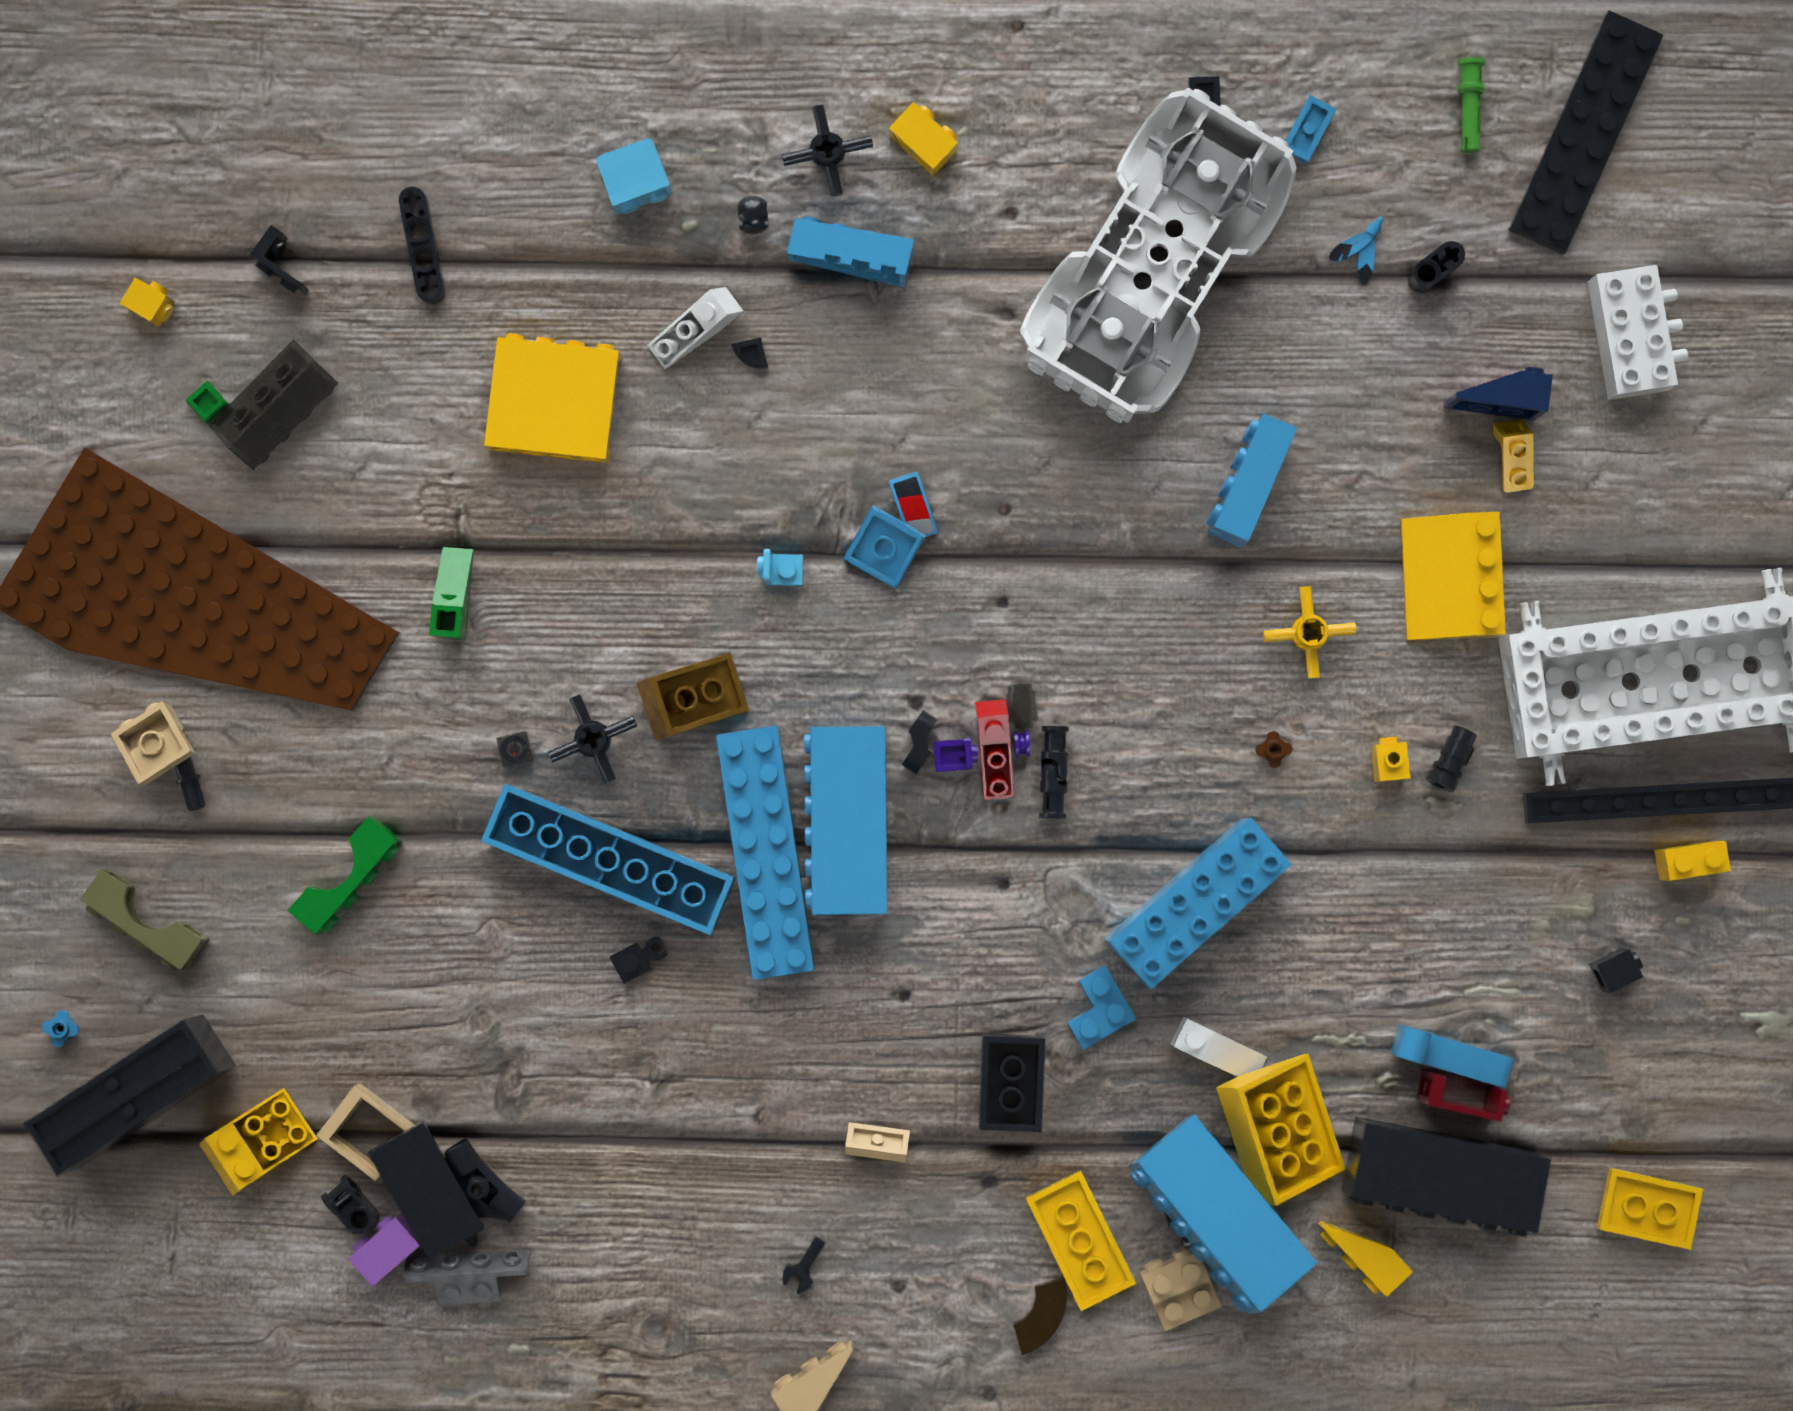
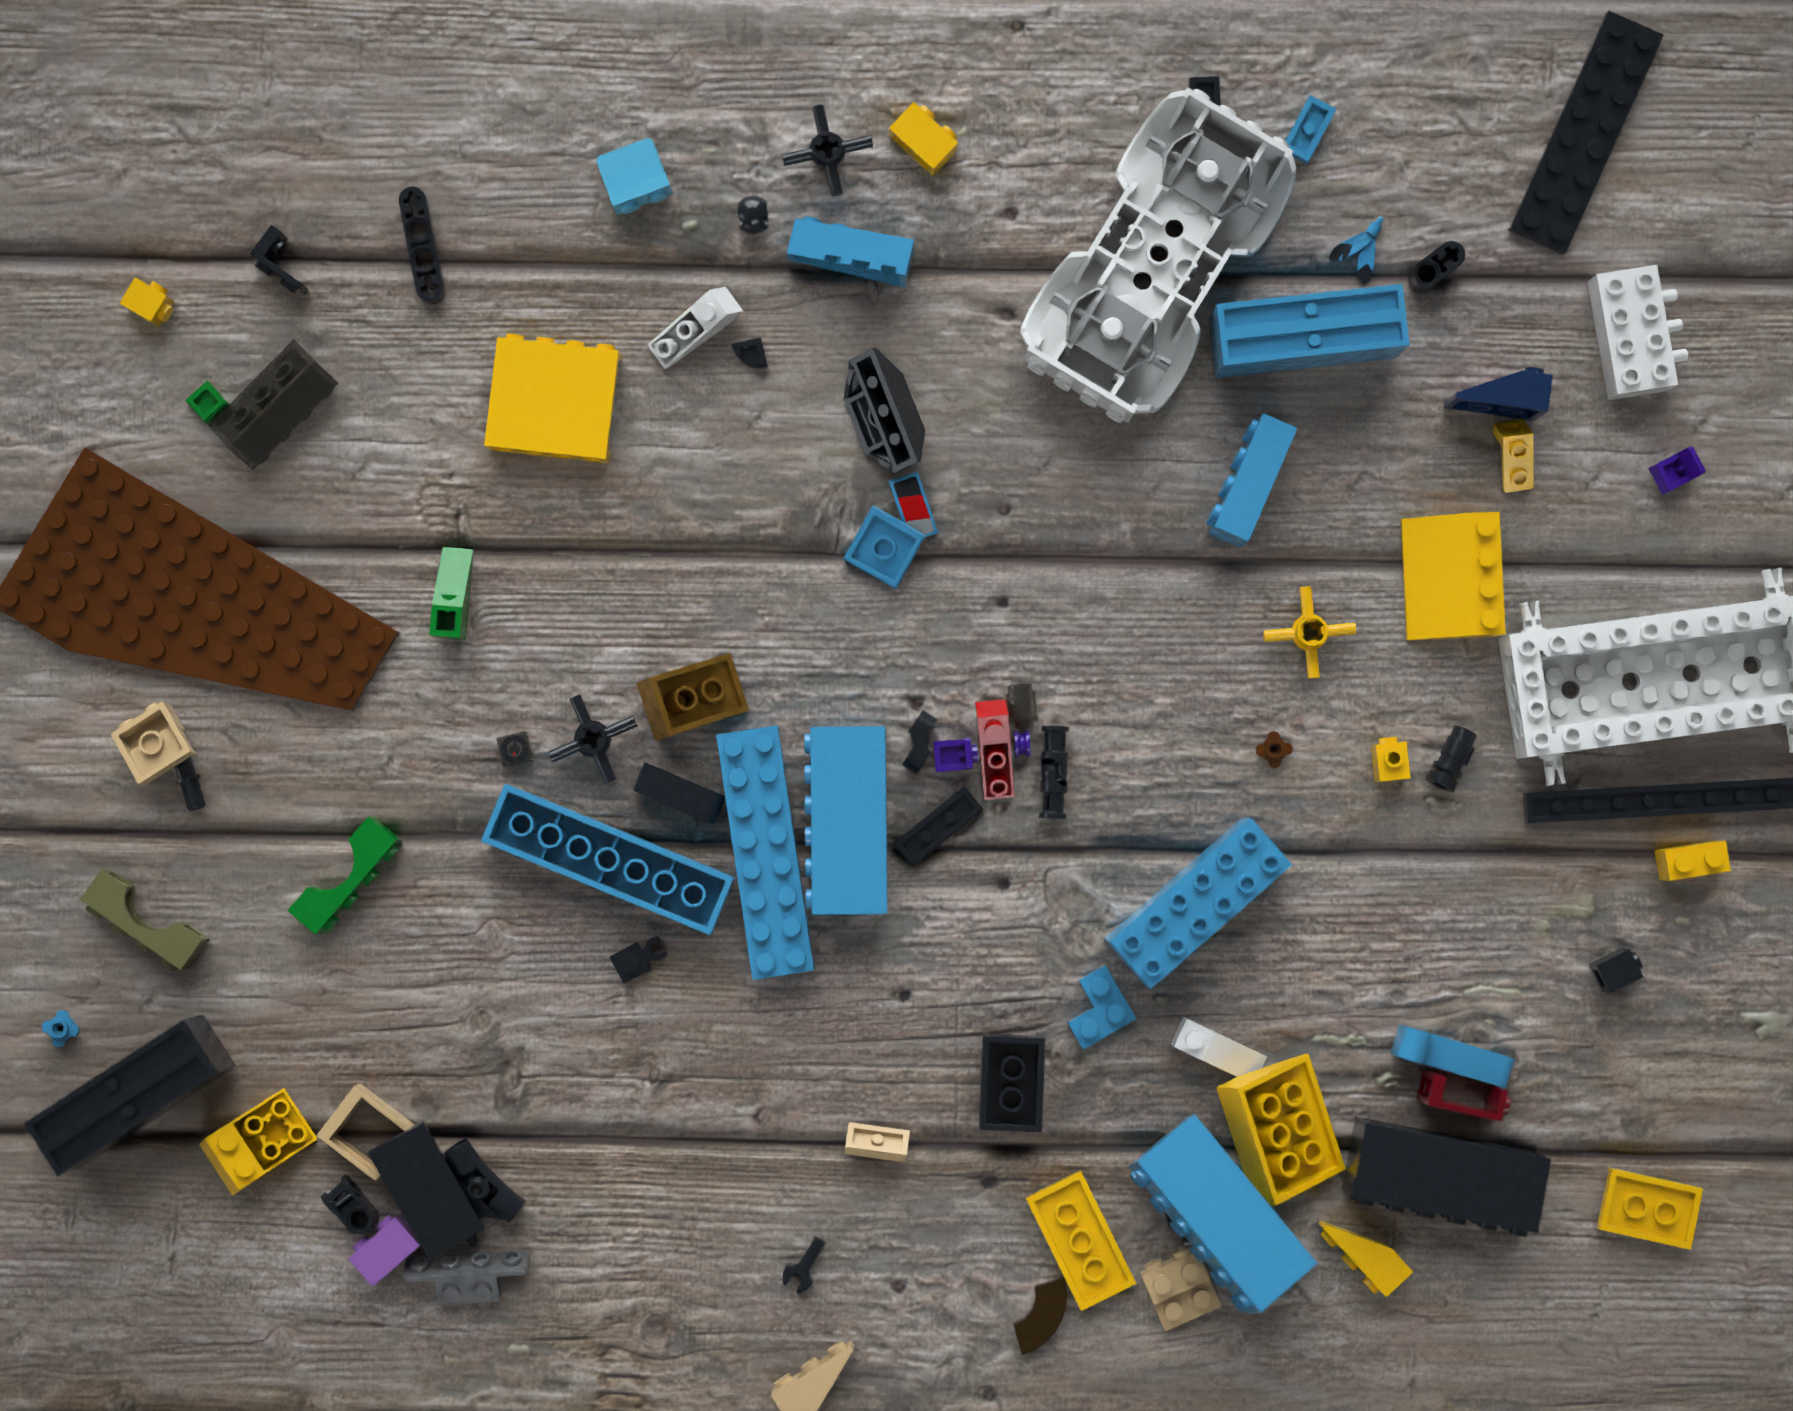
(679, 793): none -> black beam
(780, 569): medium azure bracket -> none
(883, 411): none -> black wedge
(938, 826): none -> black tile
(1308, 331): none -> dark azure brick
(1471, 91): bright green pin -> none
(1677, 470): none -> dark purple bracket

